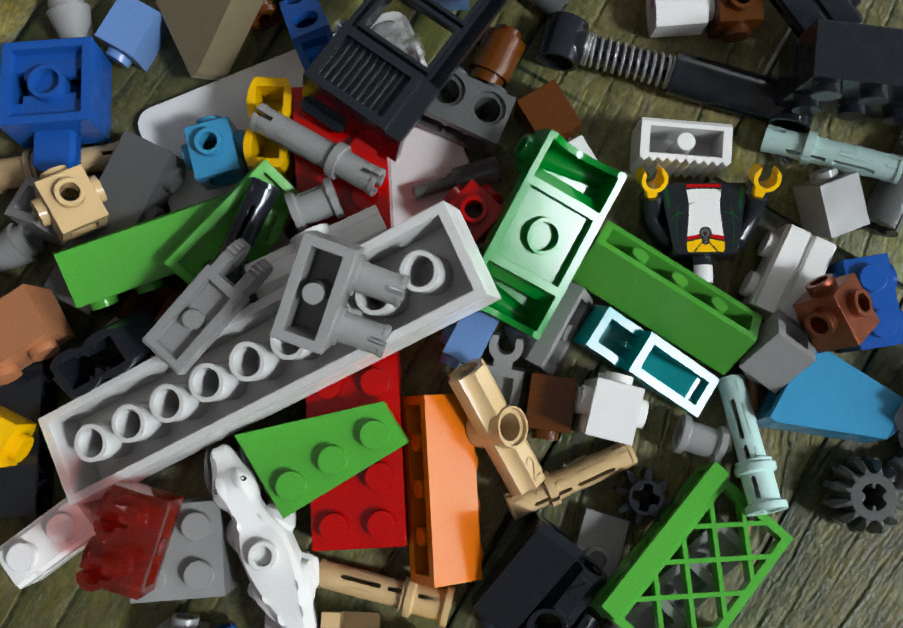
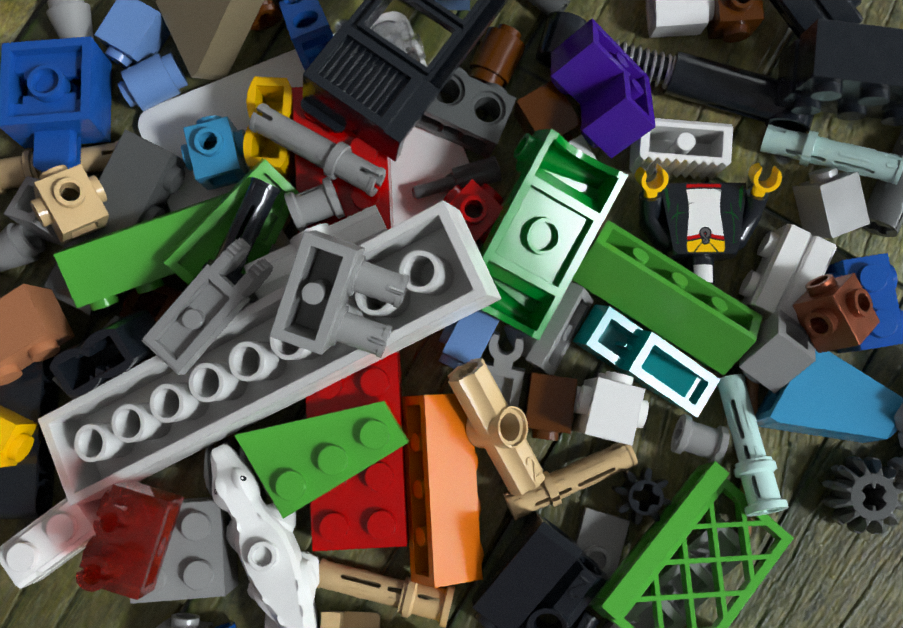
(152, 81): none -> medium blue brick
(607, 86): none -> dark purple brick

